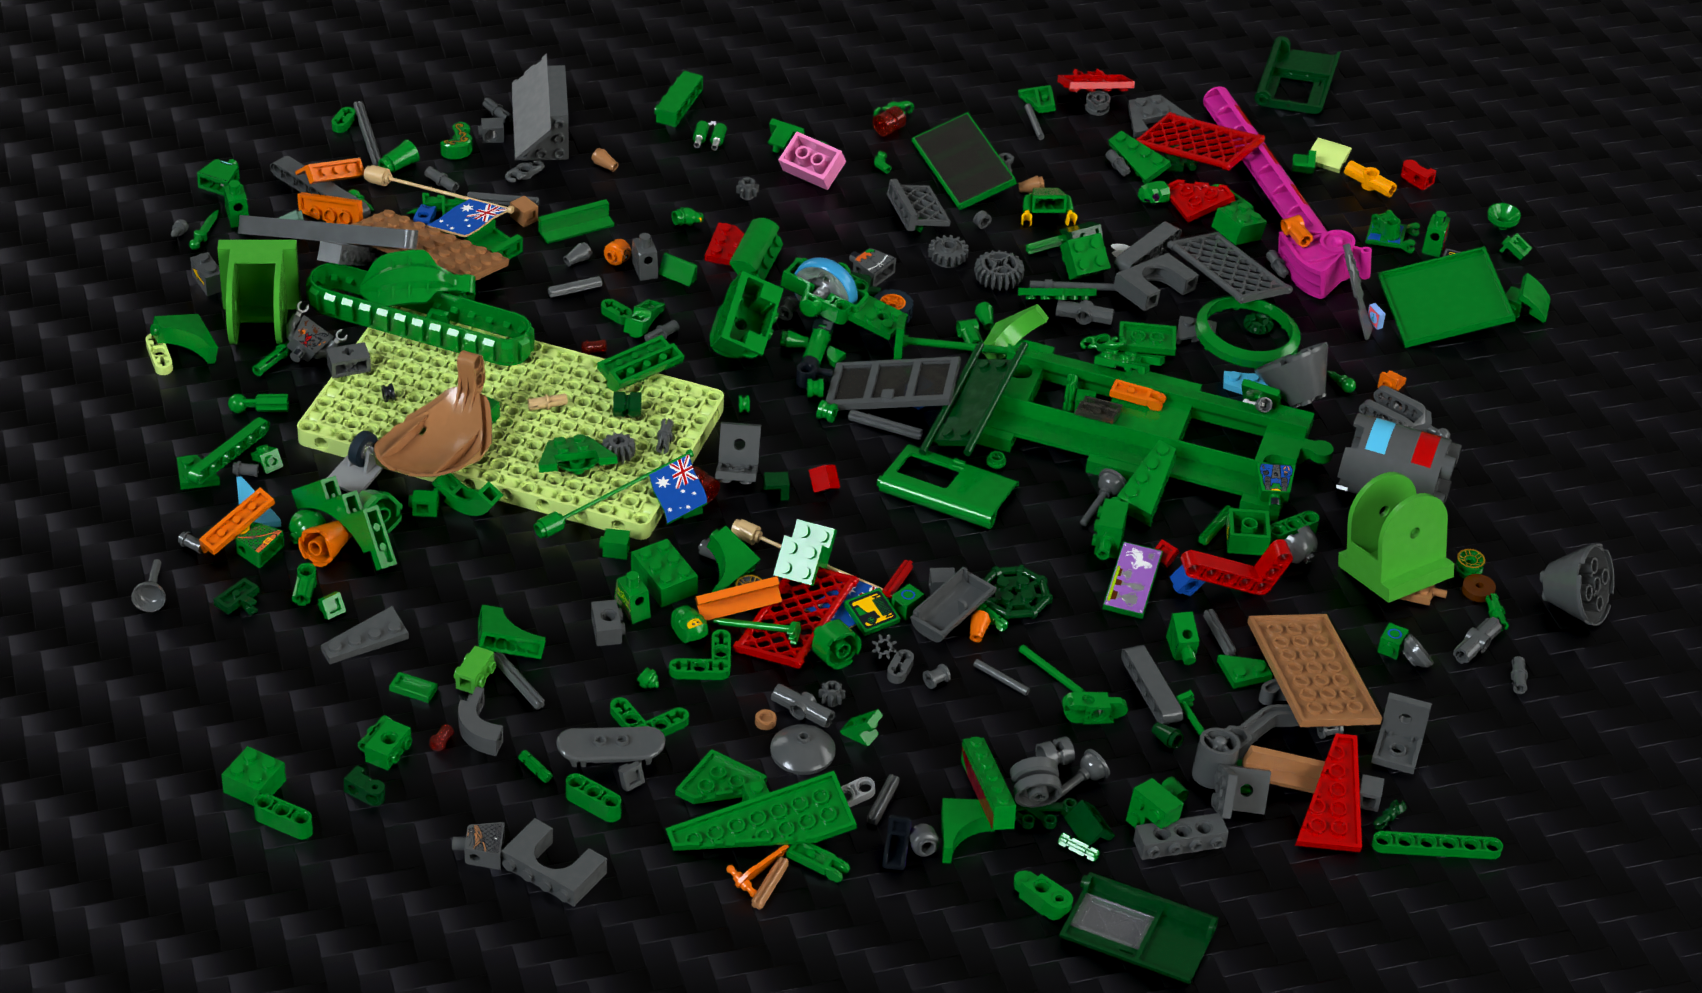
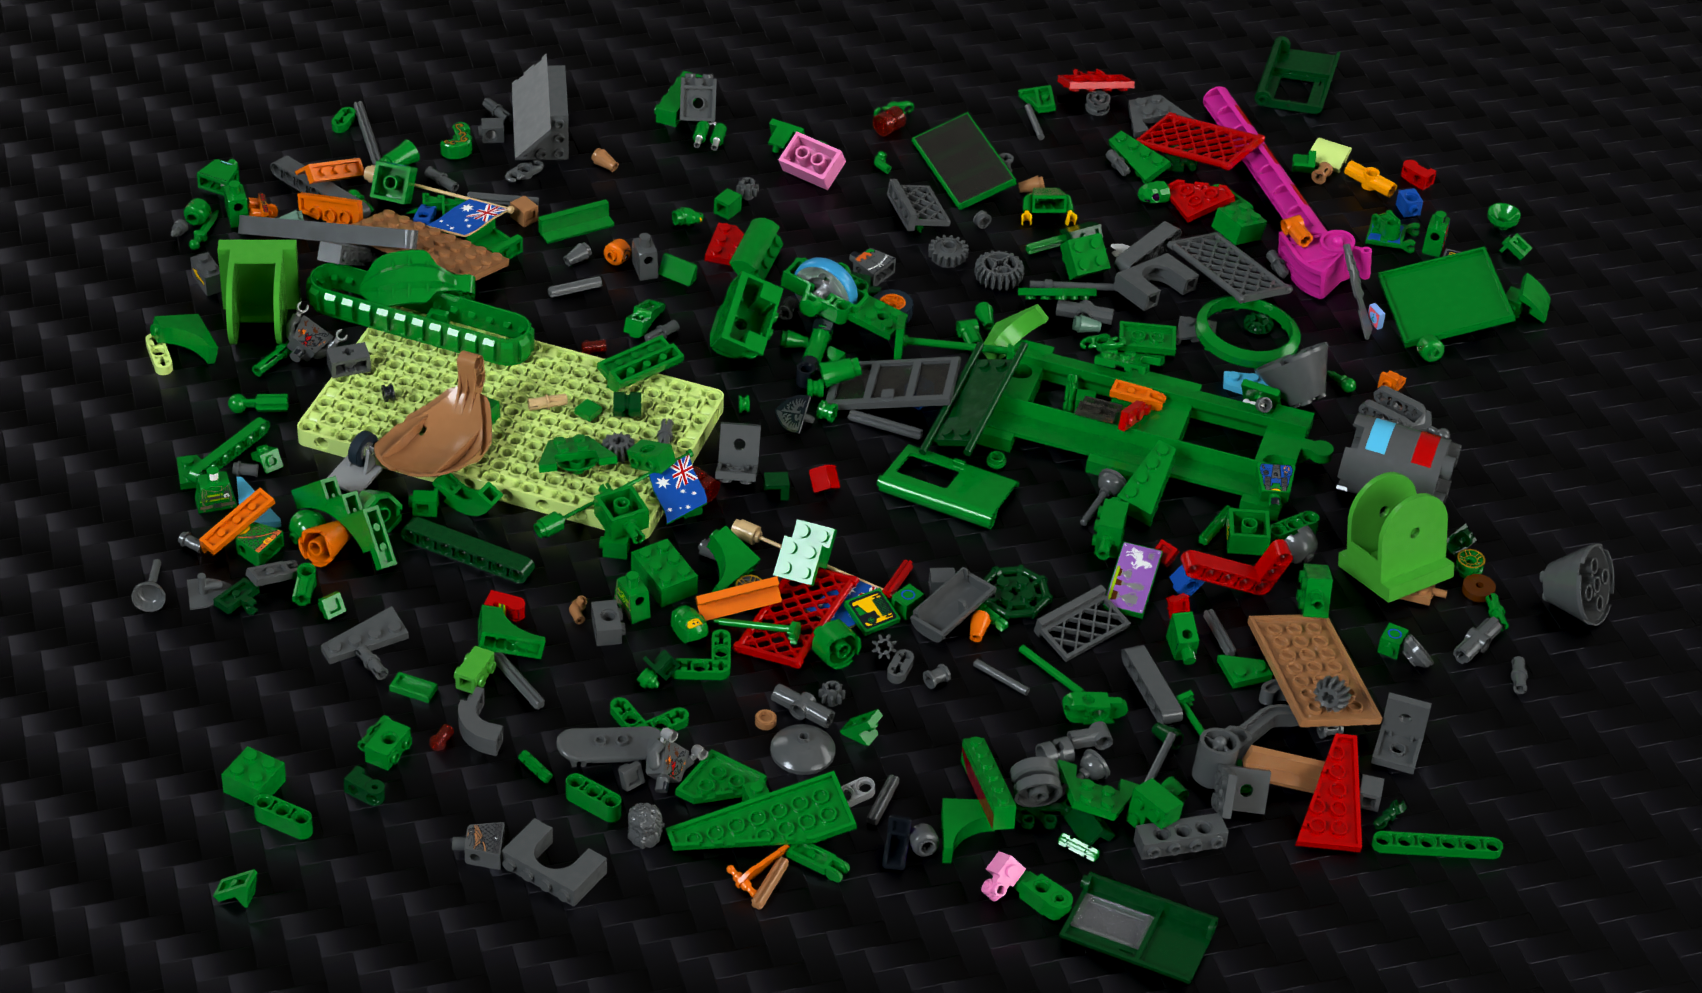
(197, 211): none -> green head
(204, 590): none -> dark grey shield
(214, 491): none -> green torso
(239, 886): none -> green slope
(259, 207): none -> orange hips
(272, 572): none -> dark grey hinge
(372, 662): none -> dark grey pin
(393, 182): none -> green brick
(468, 549): none -> dark green beam
(512, 605): none -> red leg
(577, 608): none -> medium nougat arm
(588, 410): none -> green tile
(615, 310): green beam -> none
(621, 512): none -> green brick
(645, 825): none -> dark grey hair
(651, 456): none -> green brick
(663, 664): none -> dark green panel
(668, 760): none -> dark grey torso
(698, 87): none -> dark grey bracket
(727, 204): none -> green brick
(793, 413): none -> shield
(839, 371): none -> green plant
(1005, 873): none -> bright pink brick
(1073, 609): none -> dark grey fence
(1085, 324): none -> sand green cone
(1092, 797): none -> green wing
(1096, 735): none -> dark grey piece
(1133, 414): none -> red hinge
(1161, 756): none -> dark grey bar
(1178, 604): none -> red tile
(1315, 590): none -> green brick
(1320, 170): none -> medium nougat bush
(1332, 693): none -> dark grey gear
(1409, 202): none -> blue brick
(1430, 348): none -> green head
(1459, 540): none -> dark green hips

